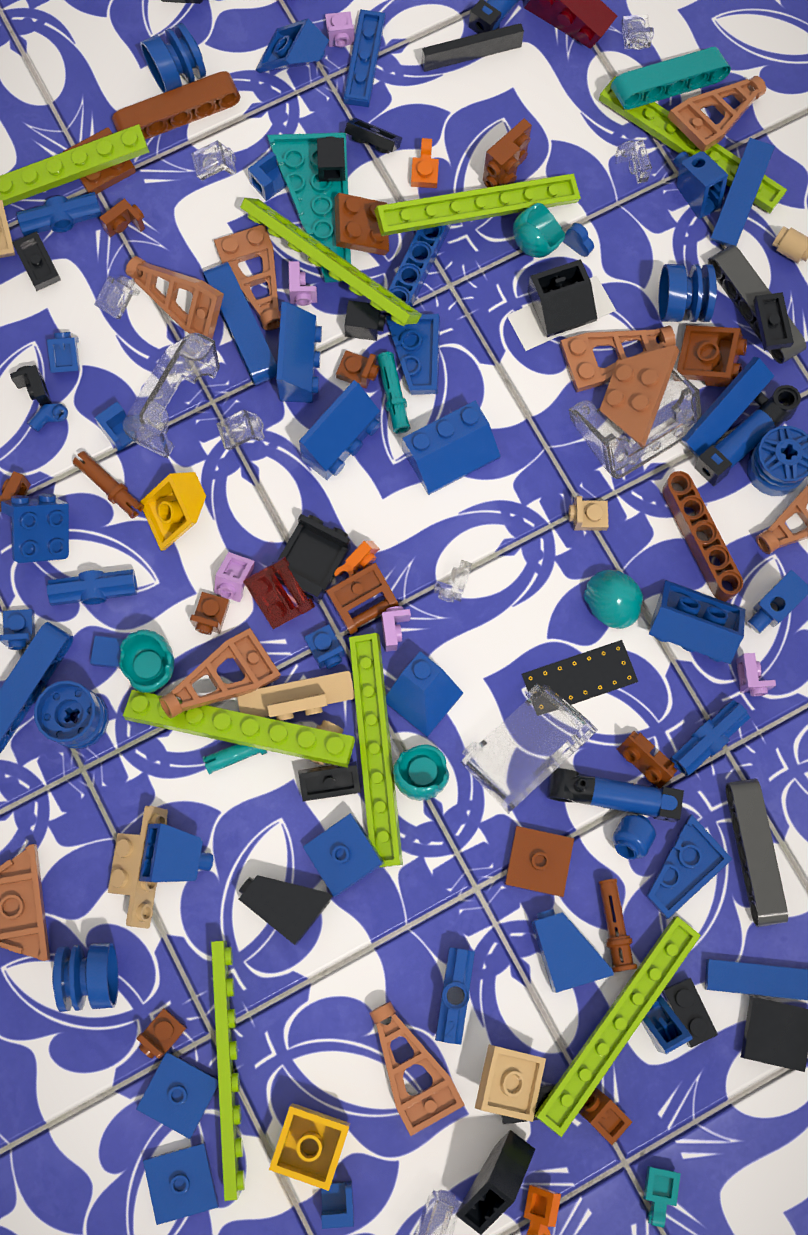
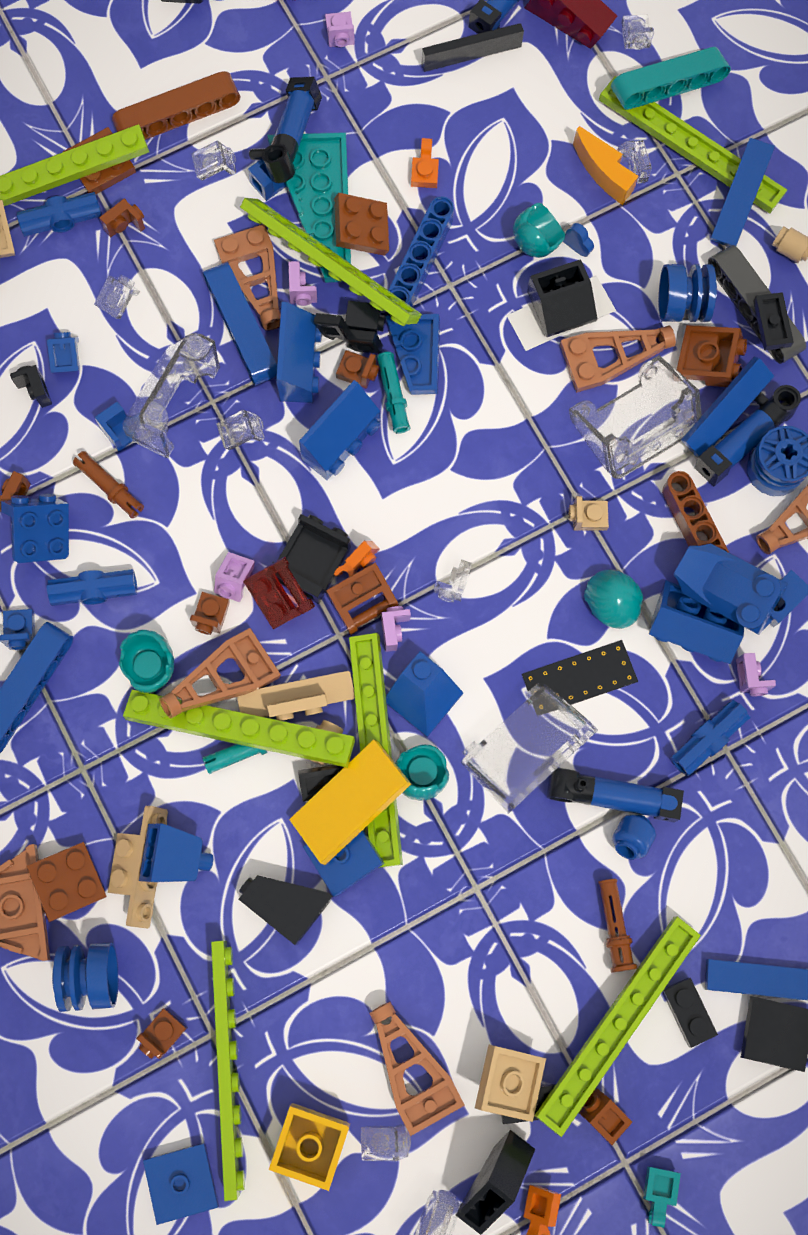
(36, 261): black plate -> none
(46, 414): blue arm -> none
(55, 715): blue wheel -> none
(66, 882): none -> dark orange plate
(106, 652): blue tile -> none
(173, 507): yellow slope -> none
(176, 57): blue wheel -> none
(178, 1095): blue plate -> none
(204, 304): nougat plate -> none
(279, 156): none -> black piece
(293, 47): blue slope -> none
(325, 647): blue bracket -> none
(331, 159): black brick -> none
(335, 327): none -> black tile
(337, 1206): blue panel -> none
(349, 802): none -> yellow tile
(364, 58): blue tile -> none
(365, 132): black plate -> none
(385, 1143): none -> clear bracket
(451, 447): blue slope -> none
(452, 1016): blue piece -> none
(475, 204): lime plate -> none
(506, 155): dark orange plate -> none
(539, 861): dark orange plate -> none
(567, 953): blue slope -> none
(604, 165): none -> light orange slope
(637, 751): dark orange hinge -> none
(638, 391): nougat wing -> none
(665, 1027): blue slope -> none
(687, 868): blue wing -> none
(700, 182): blue torso -> none
(701, 128): nougat plate -> none
(729, 585): none -> blue slope
(756, 852): dark grey beam -> none

